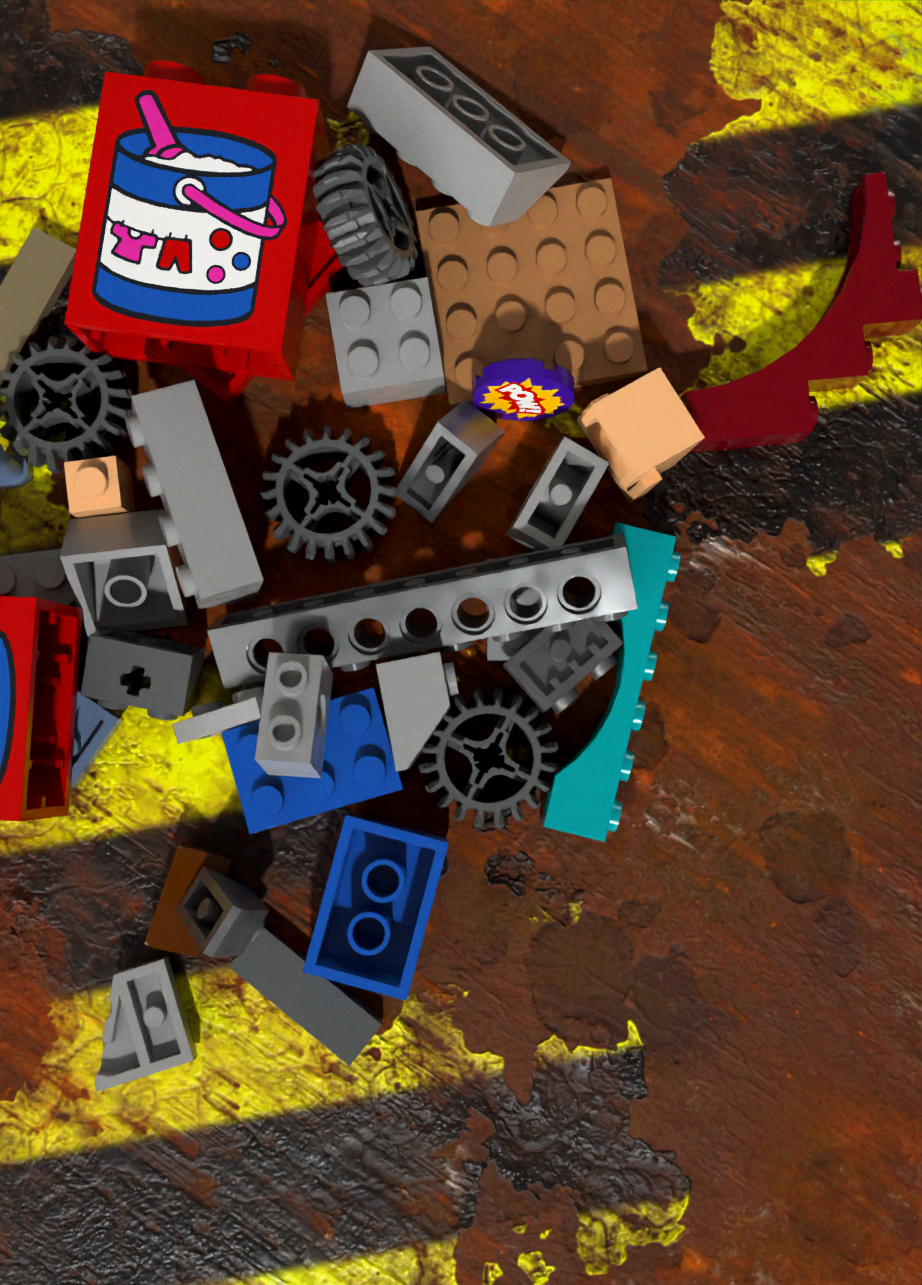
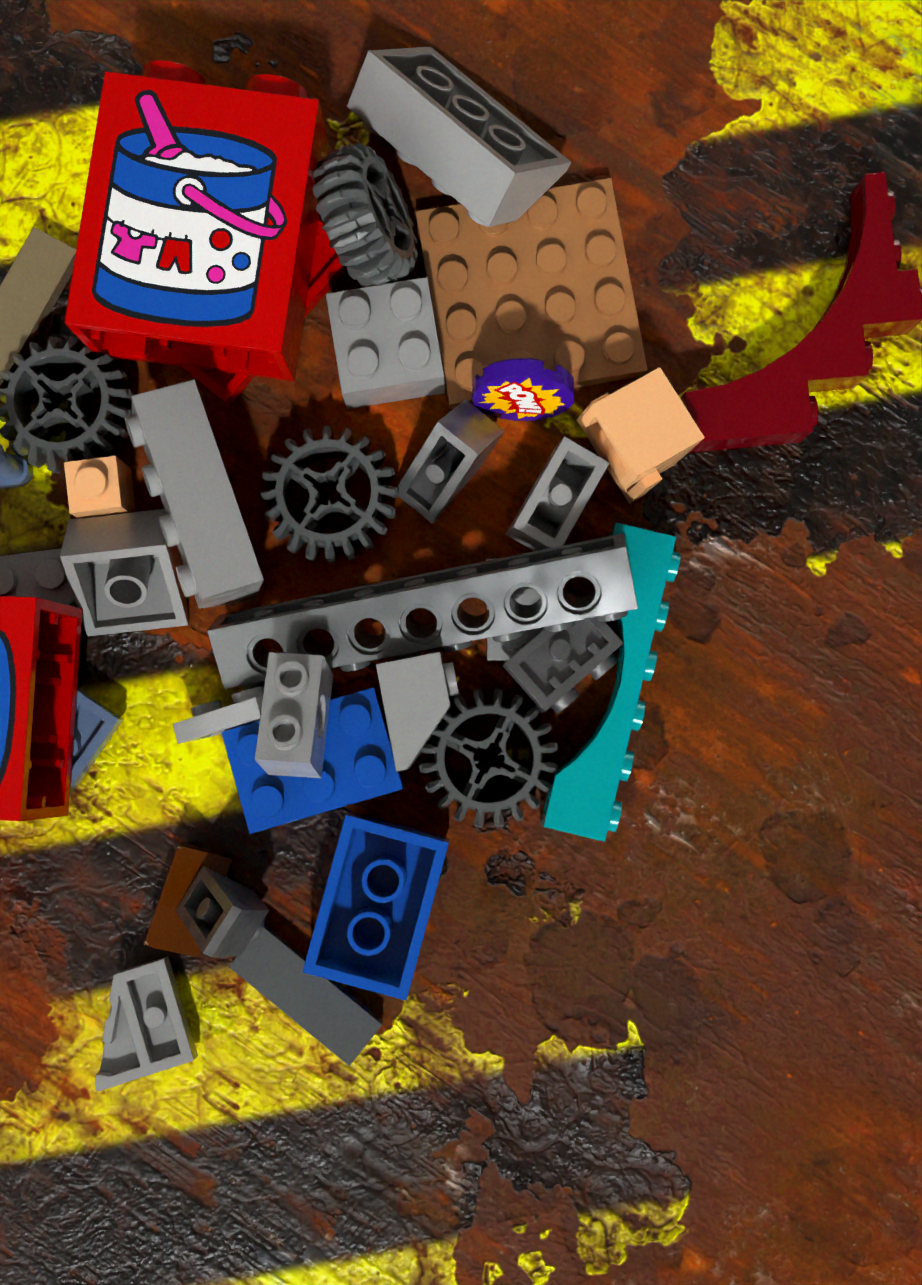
(169, 663): dark grey brick -> none

